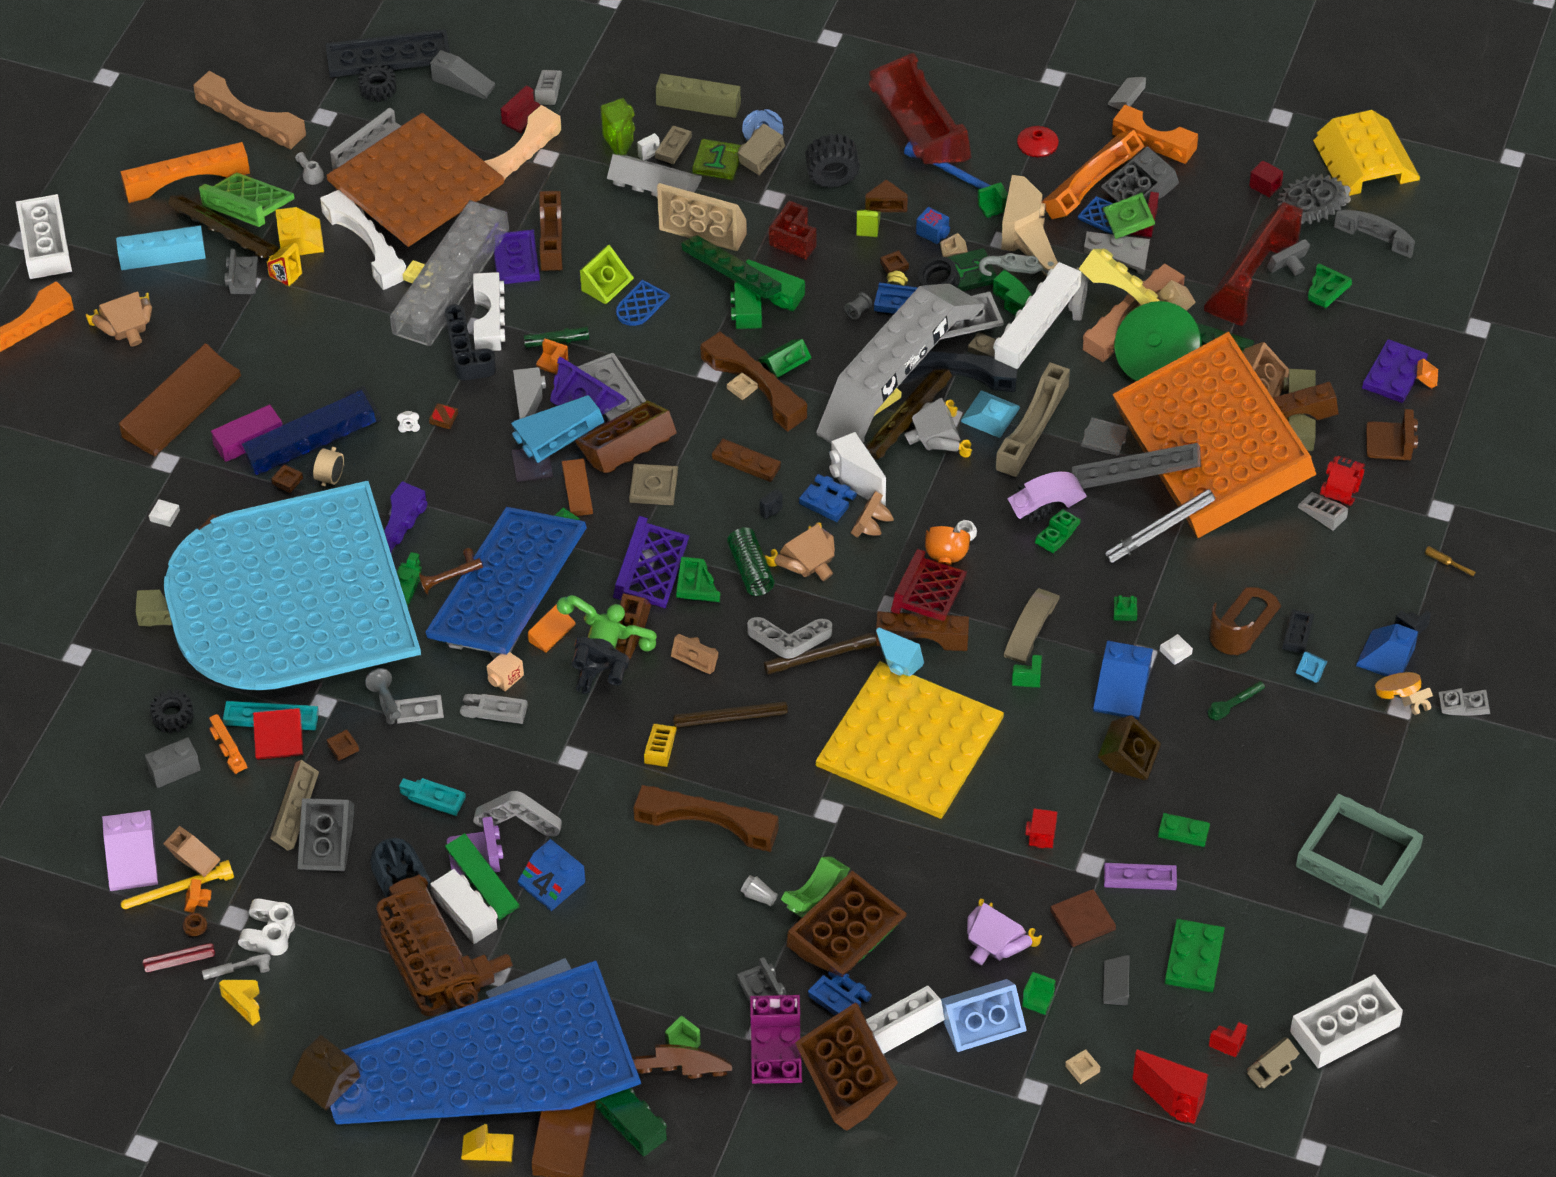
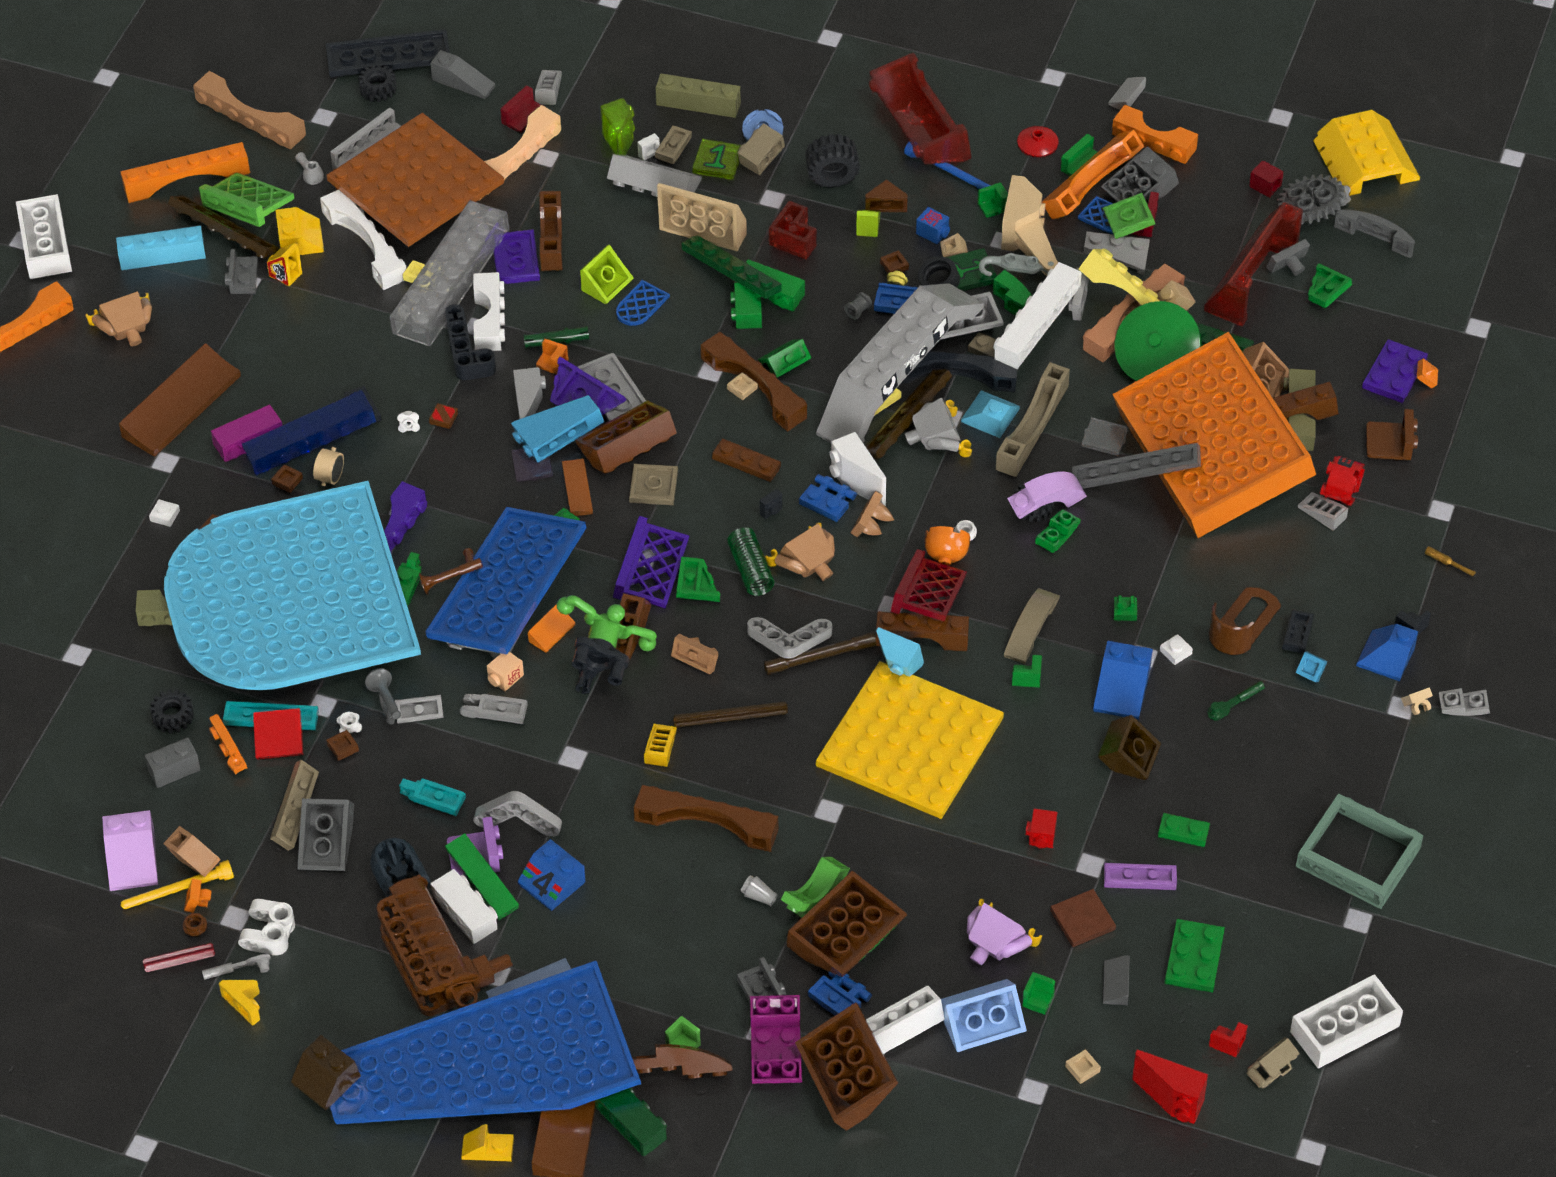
(349, 718): none -> white plate
(1078, 155): none -> green panel
(1160, 525): axle -> none
(1399, 683): light orange tile -> none

